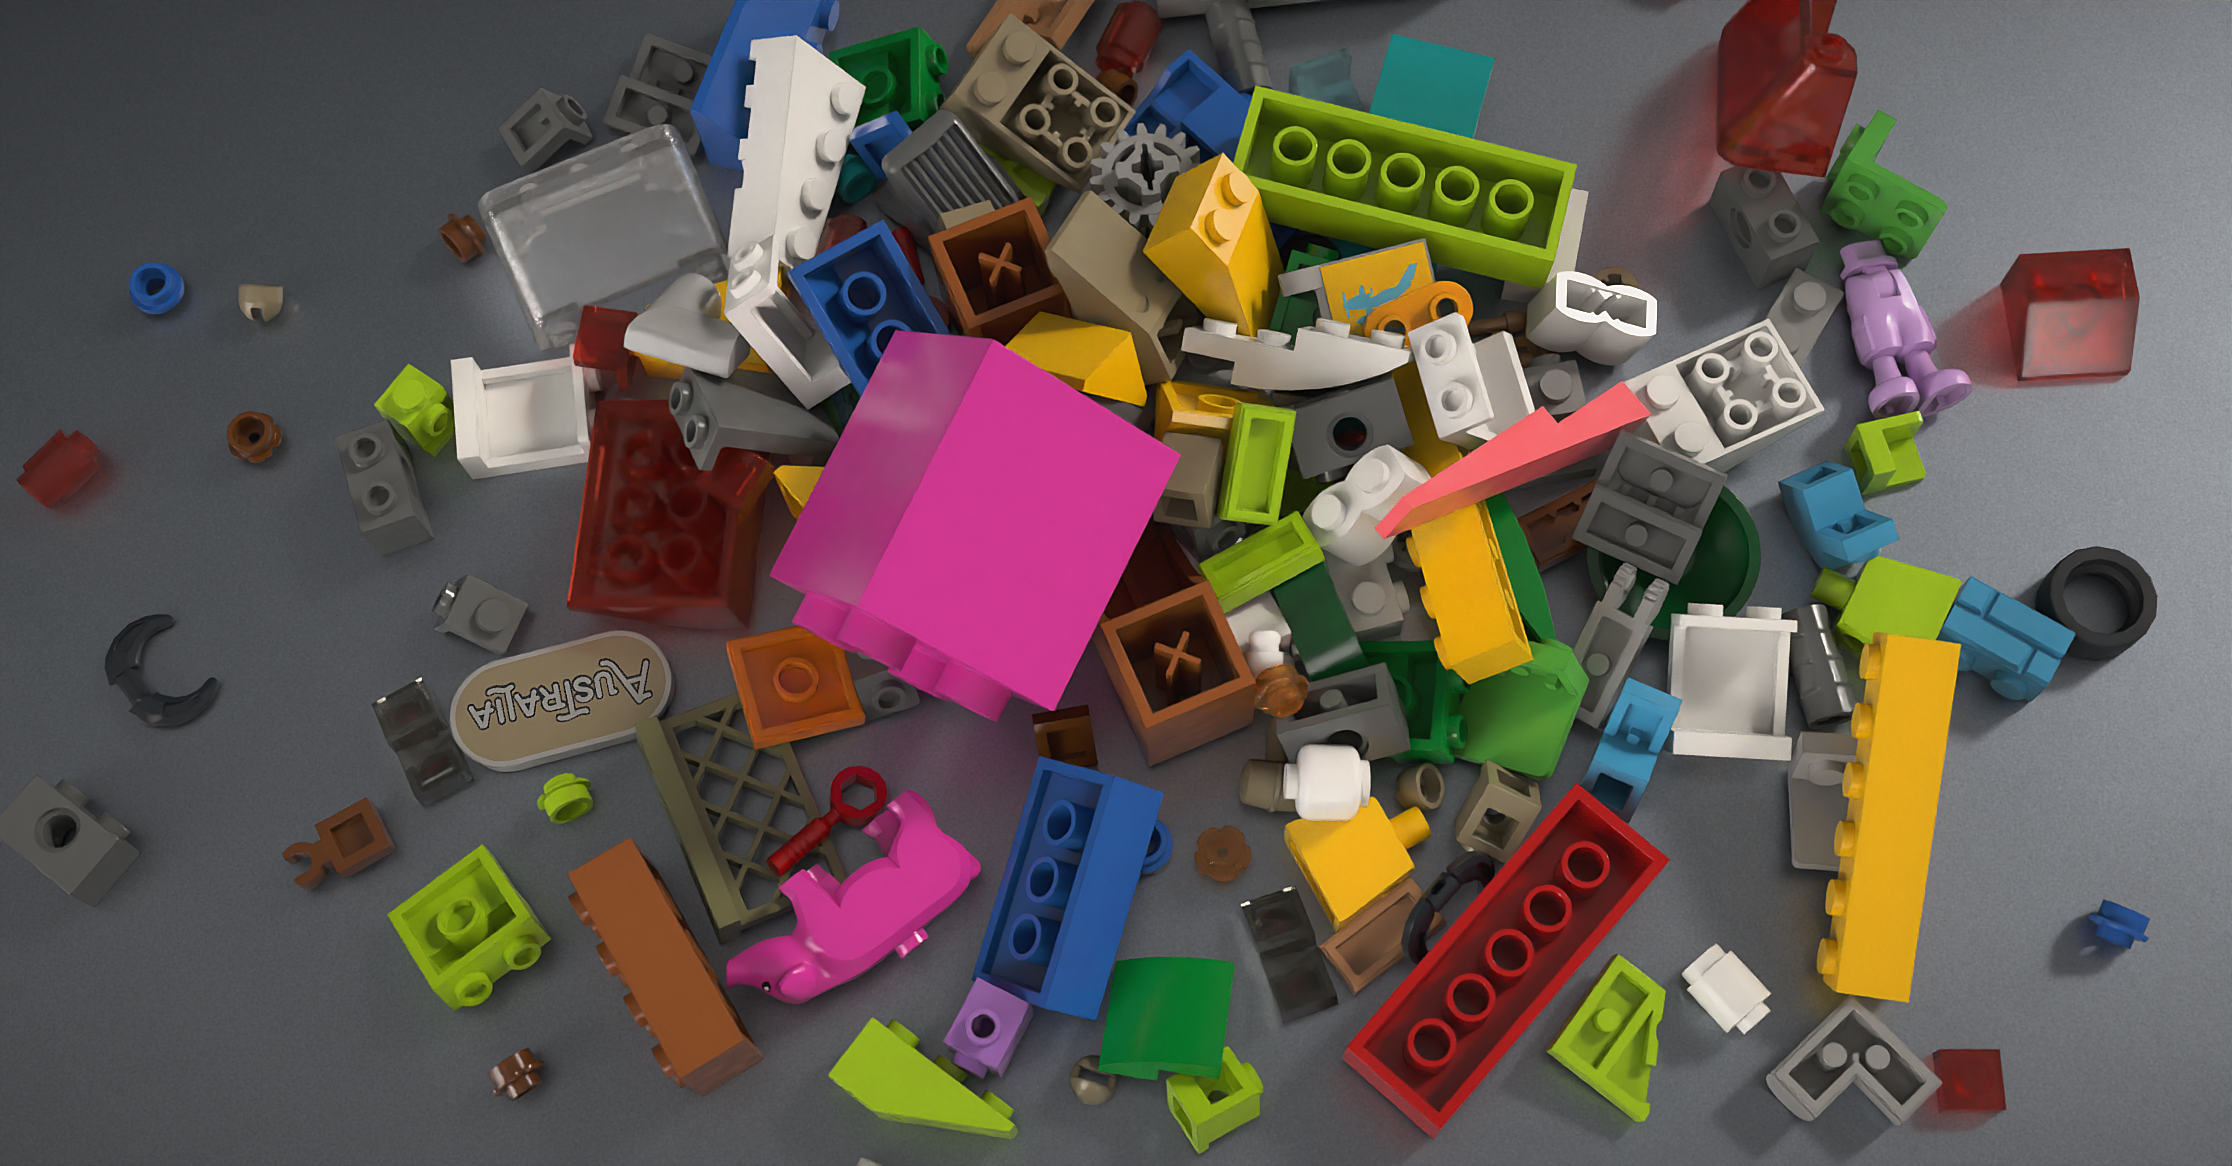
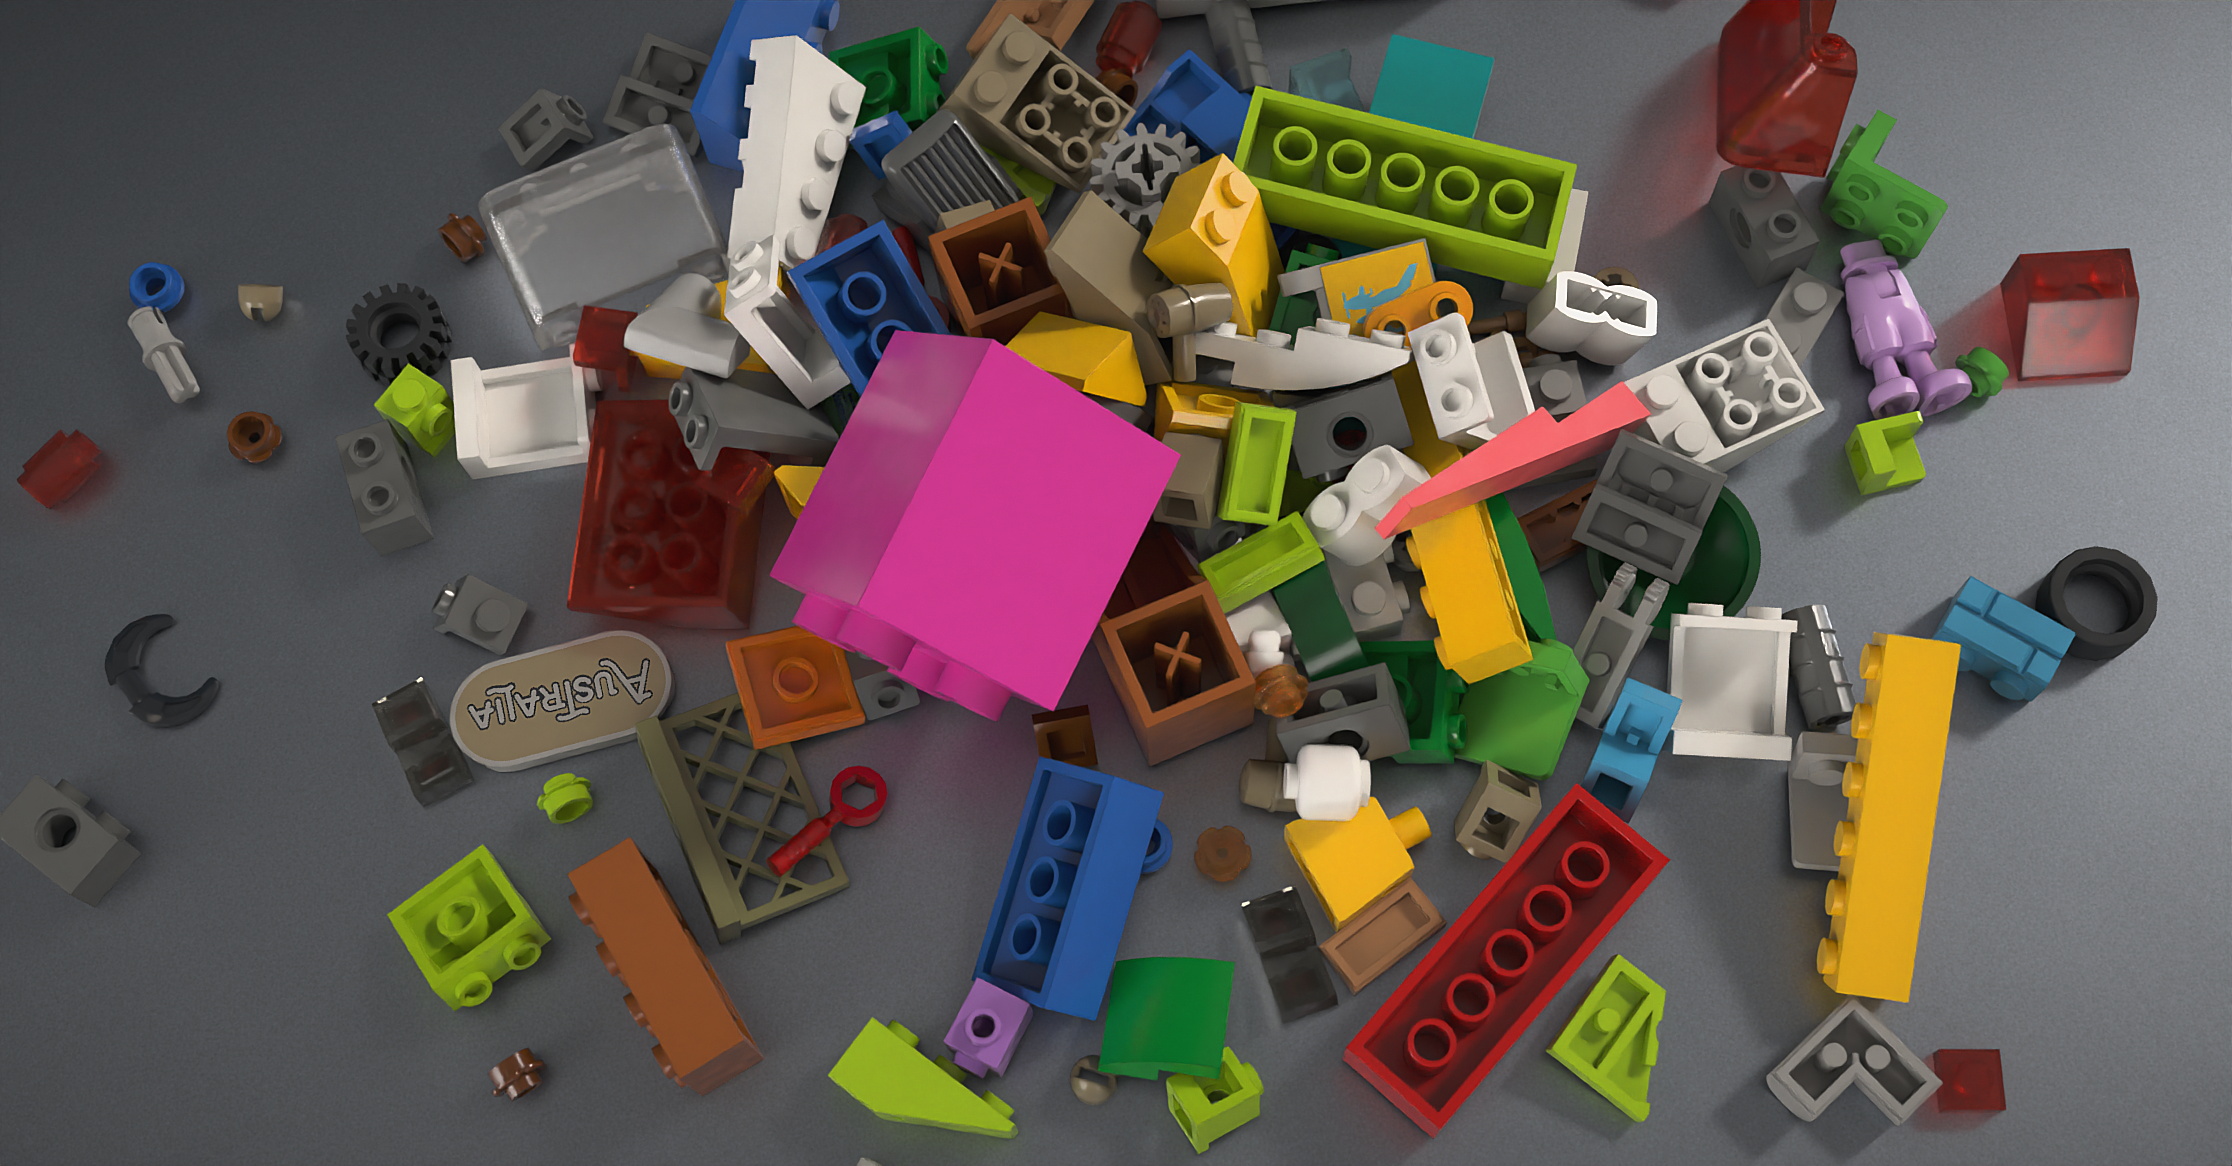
(163, 353): none -> light grey axle
(347, 842): reddish brown plate -> none
(388, 310): none -> black tyre
(855, 180): teal plate -> none
(867, 917): dark pink animal -> none
(1184, 312): none -> dark tan piece
(1420, 787): dark tan hinge -> none
(1462, 870): black piece -> none
(1727, 990): white brick -> none
(1832, 516): dark azure brick -> none
(1885, 599): lime torso -> none
(1984, 370): none -> bright green plate
(2120, 924): blue plate -> none

